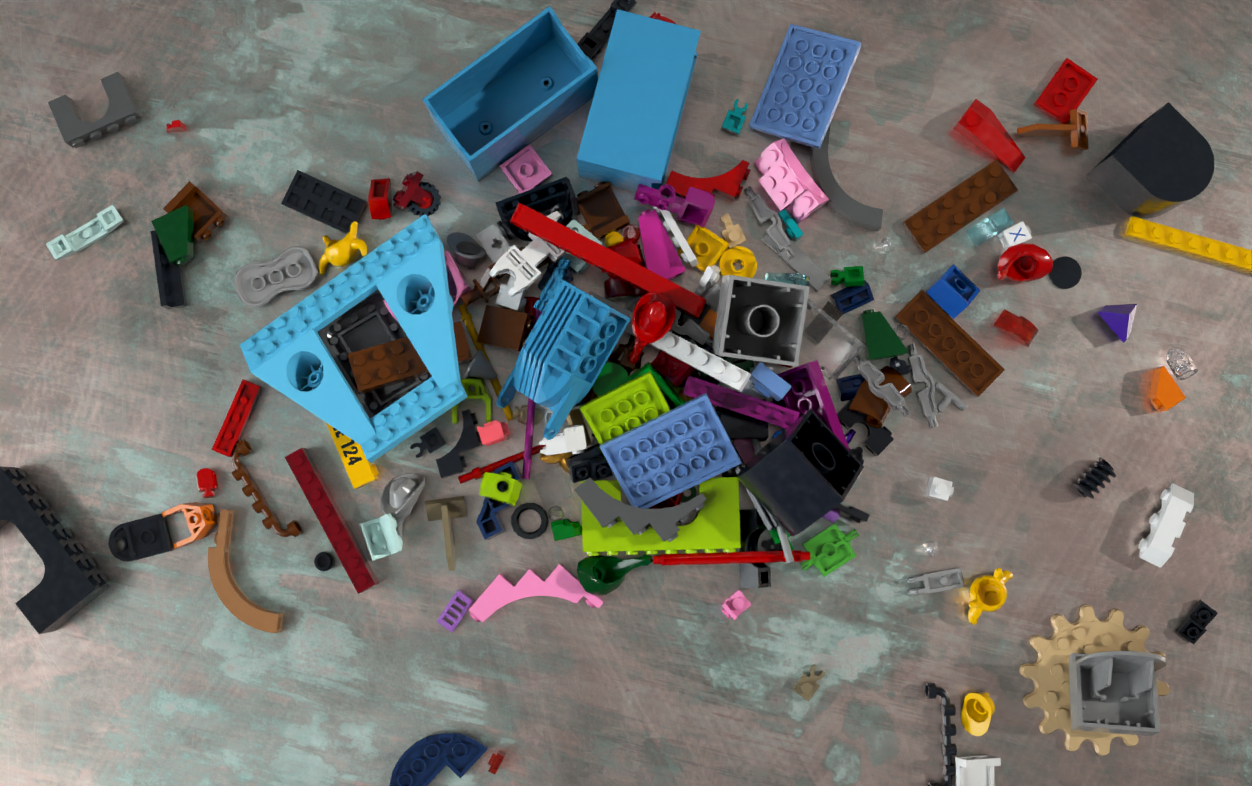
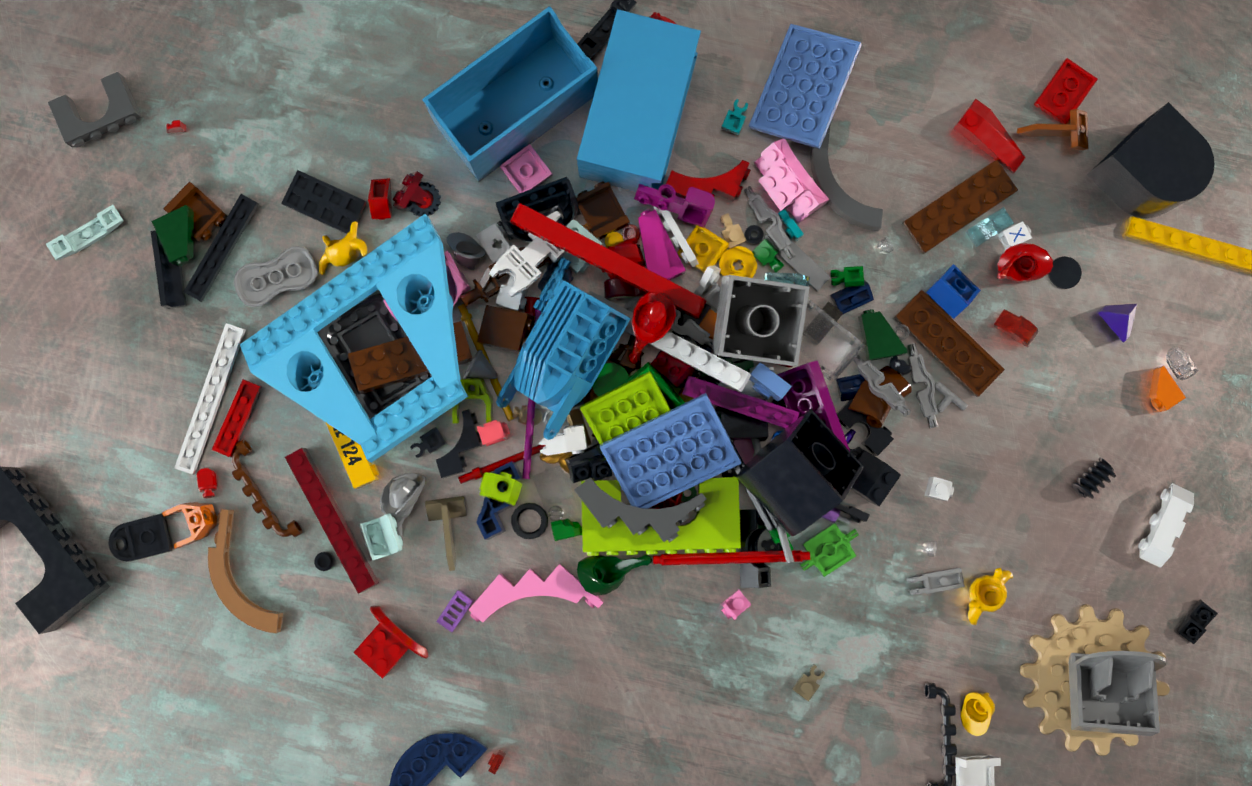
(210, 399): none -> white plate
(221, 247): none -> black plate
(386, 645): none -> red piece
(754, 240): none -> black plate
(766, 253): none -> green plate
(875, 479): none -> black slope

